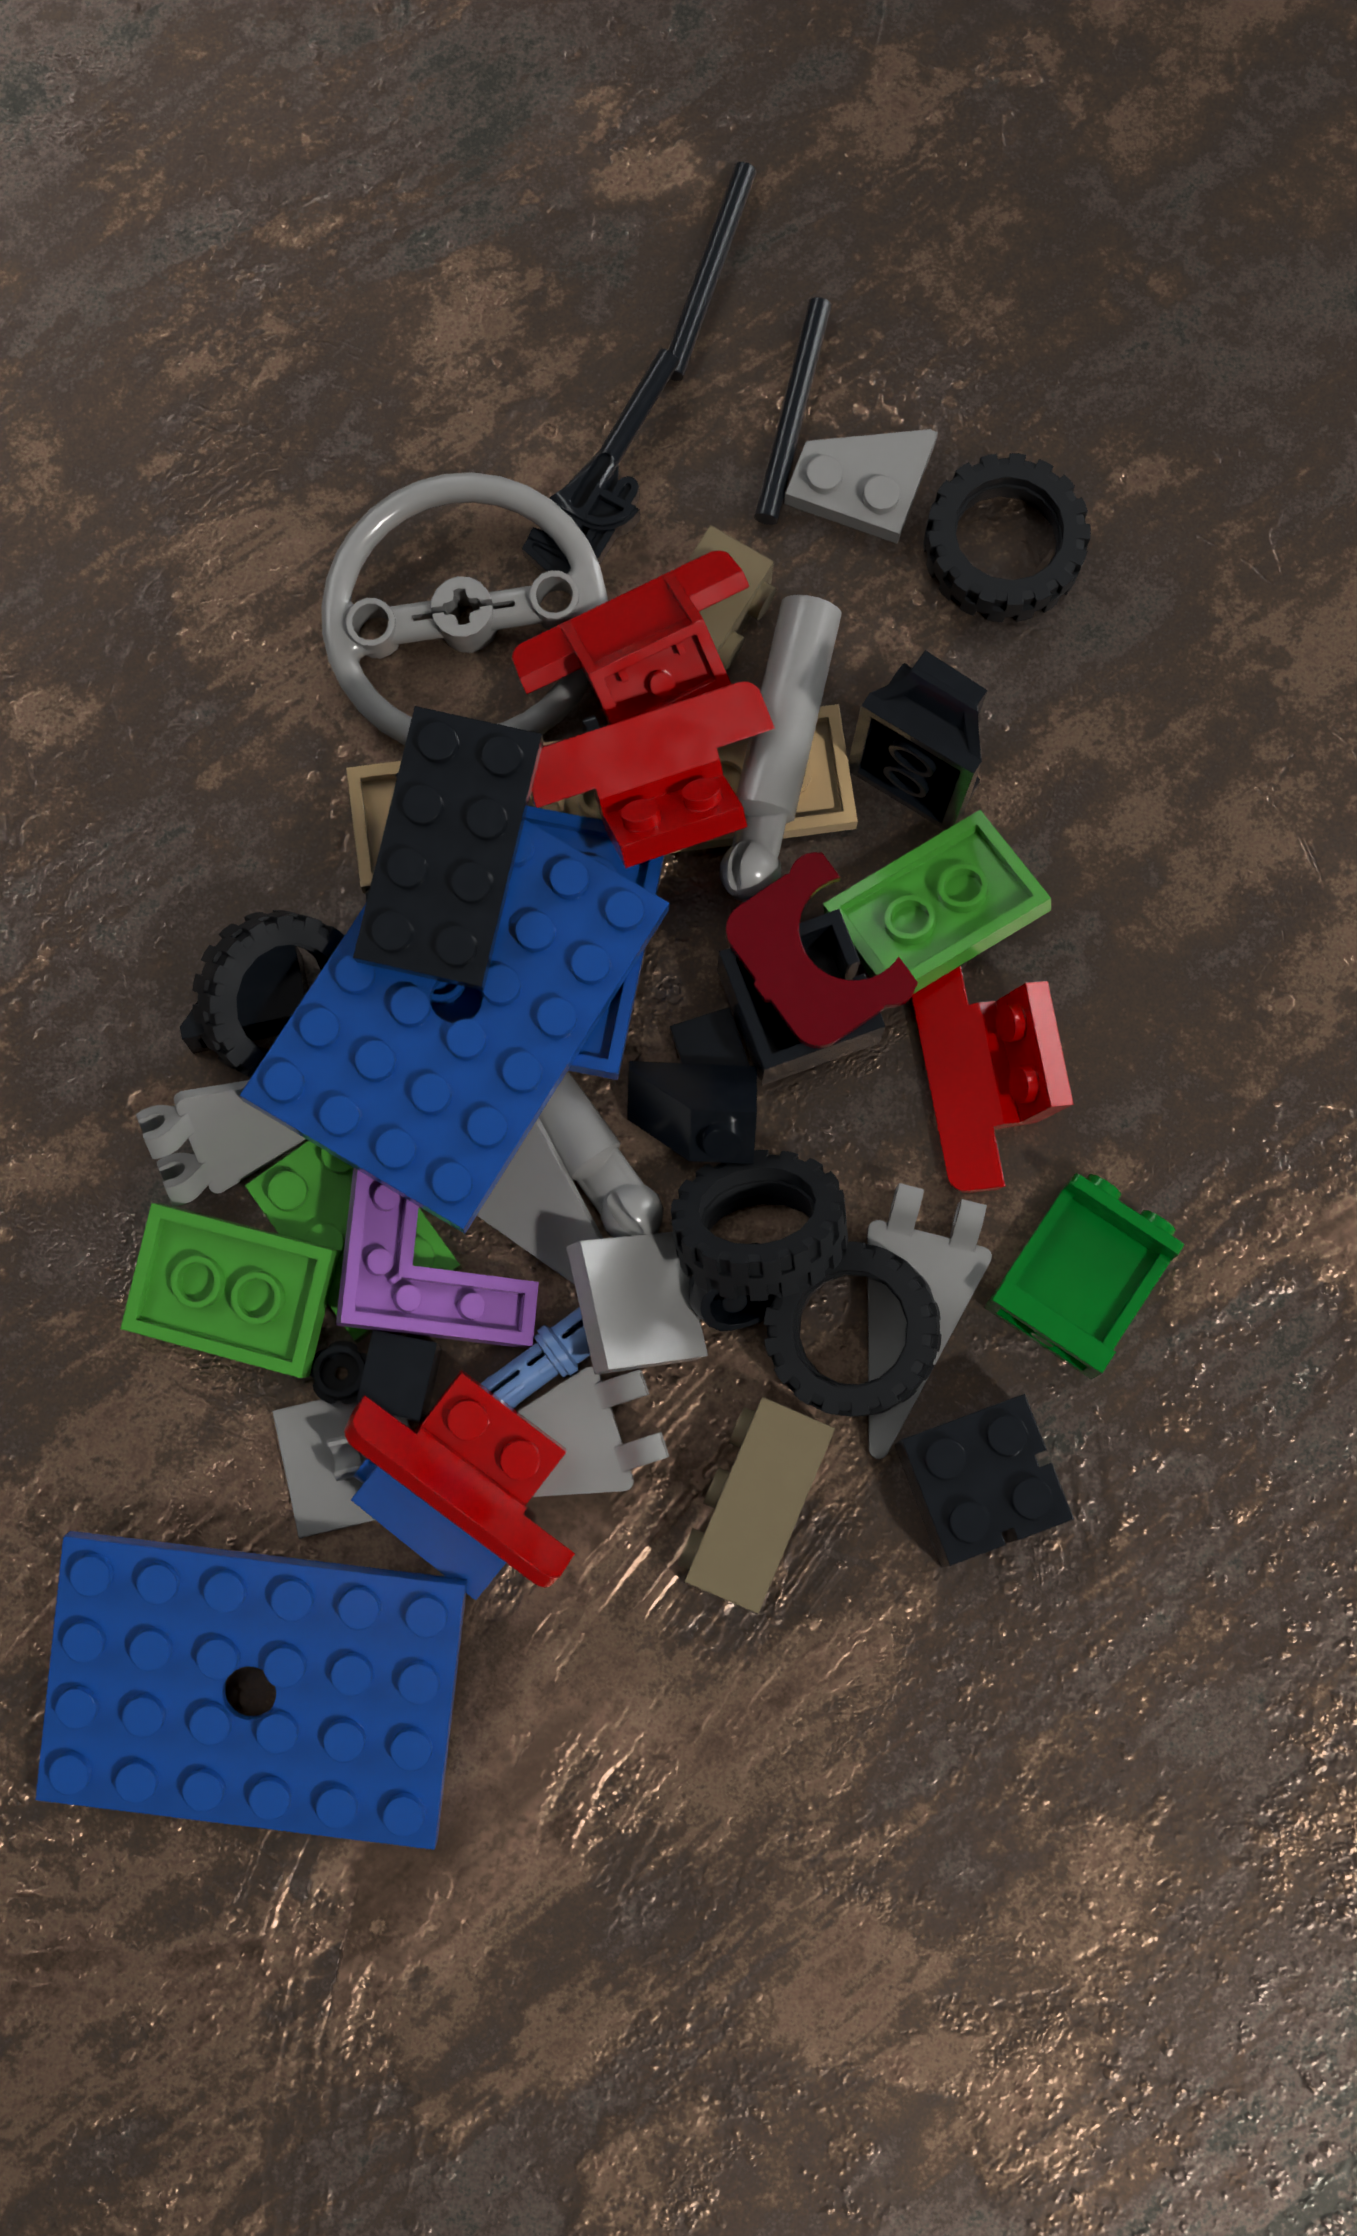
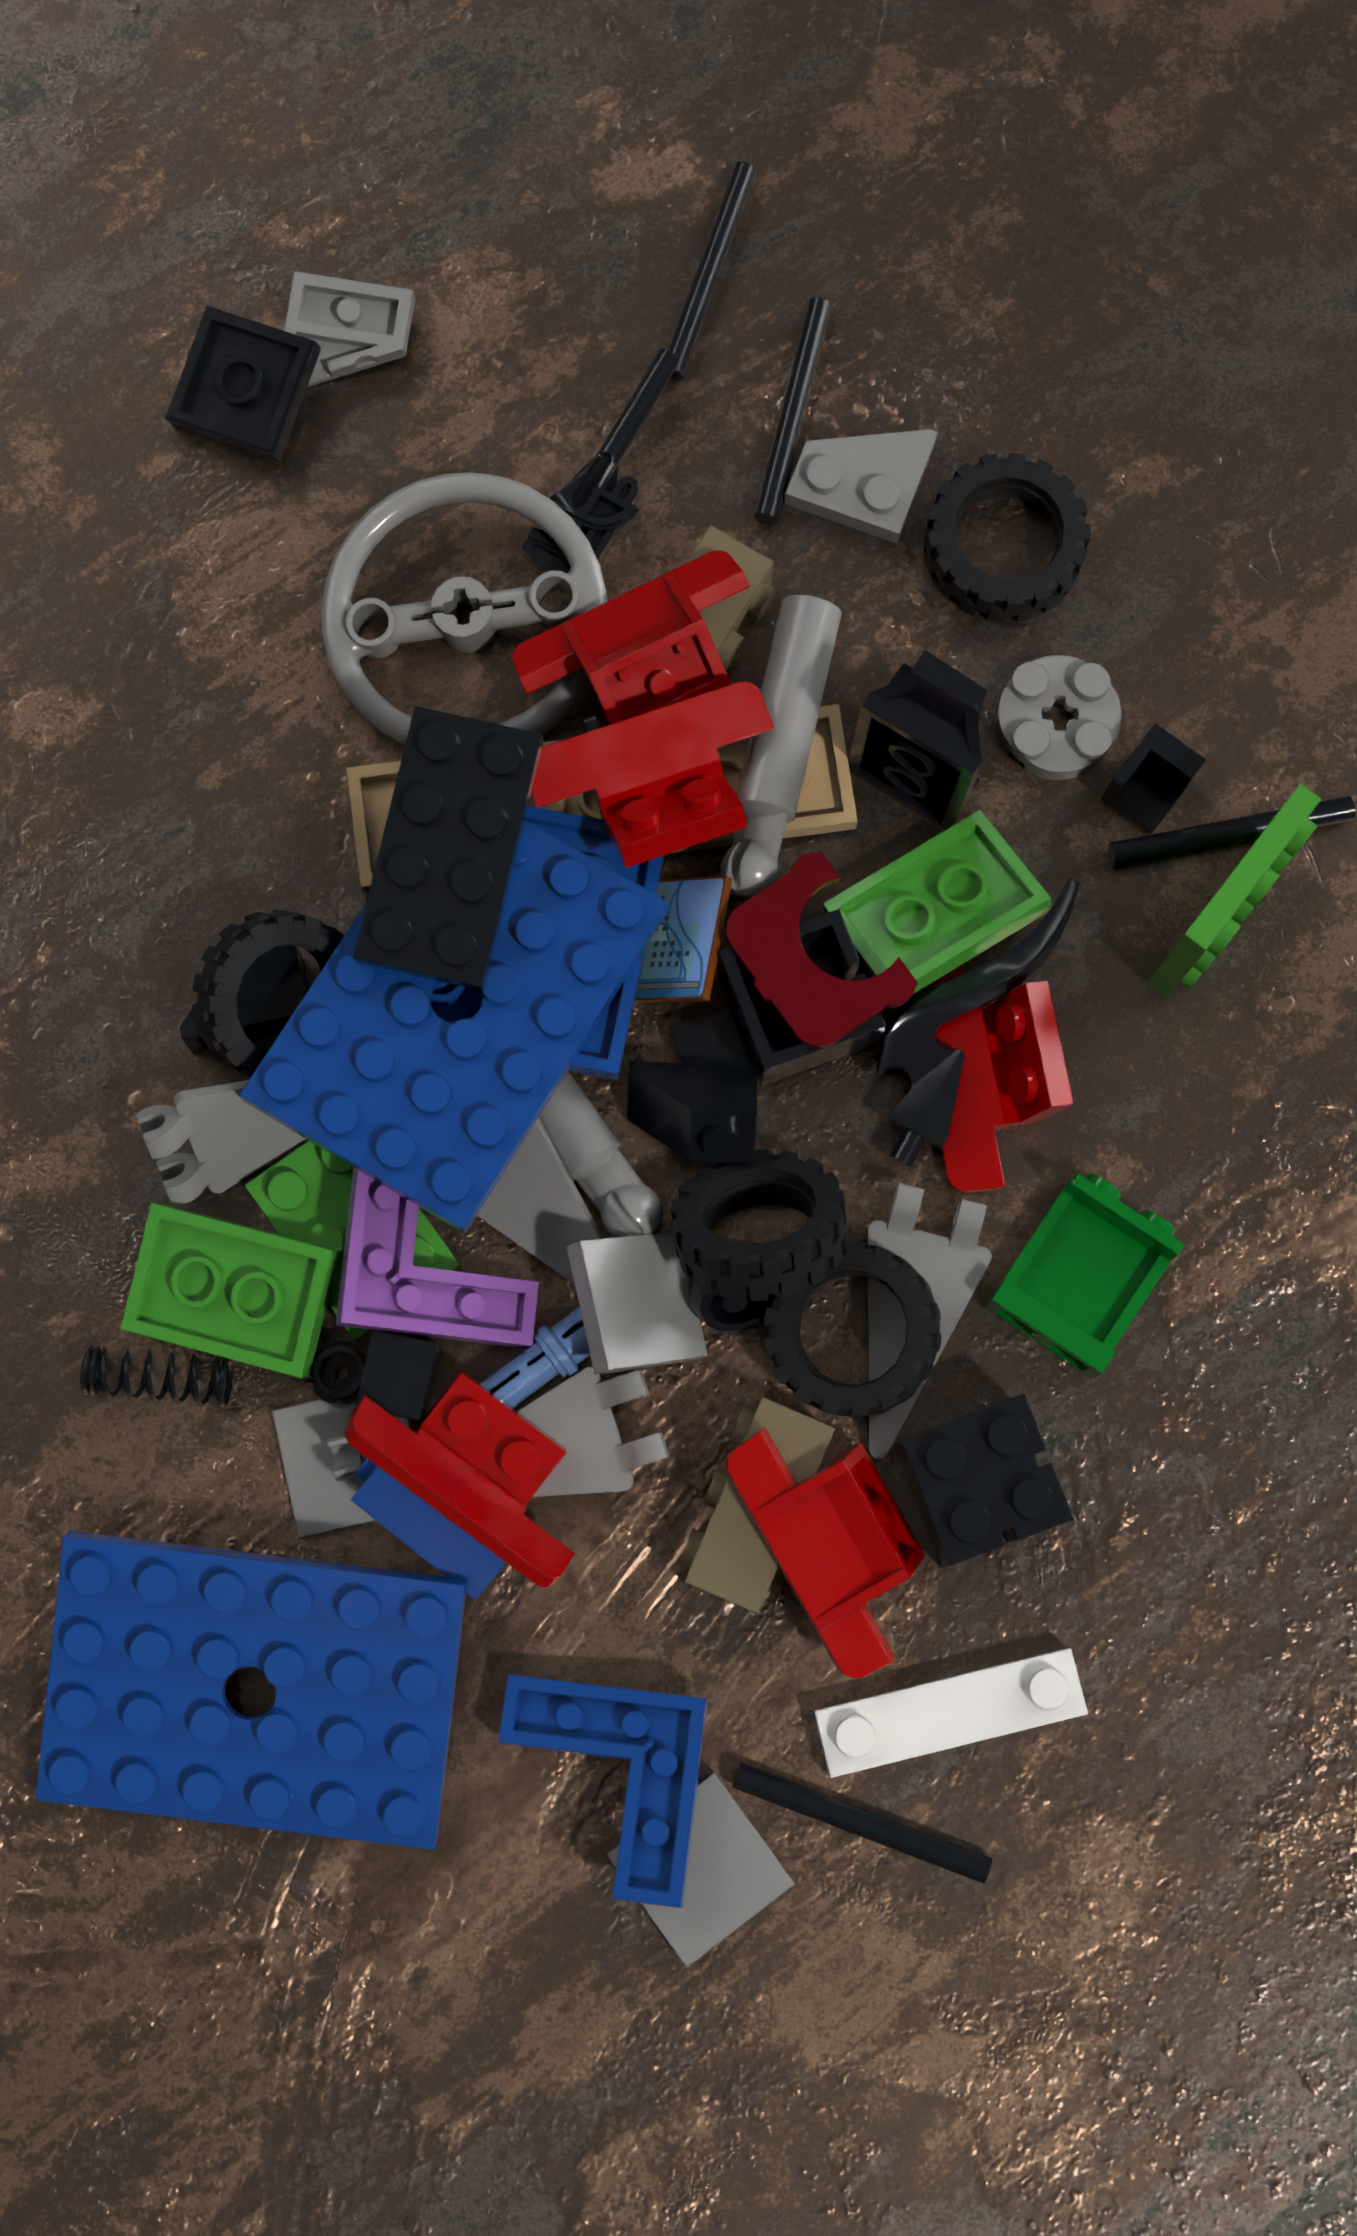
(94, 1378): none -> black piece
(243, 383): none -> black tile
(350, 321): none -> light grey wing
(664, 1747): none -> blue plate
(686, 945): none -> piece
(727, 1876): none -> light grey tile
(833, 1541): none -> red plate
(862, 1823): none -> black bar
(911, 1032): none -> black piece
(950, 1712): none -> white plate
(1078, 687): none -> light grey plate
(1153, 779): none -> black panel
(1218, 833): none -> black bar
(1238, 894): none -> bright green plate

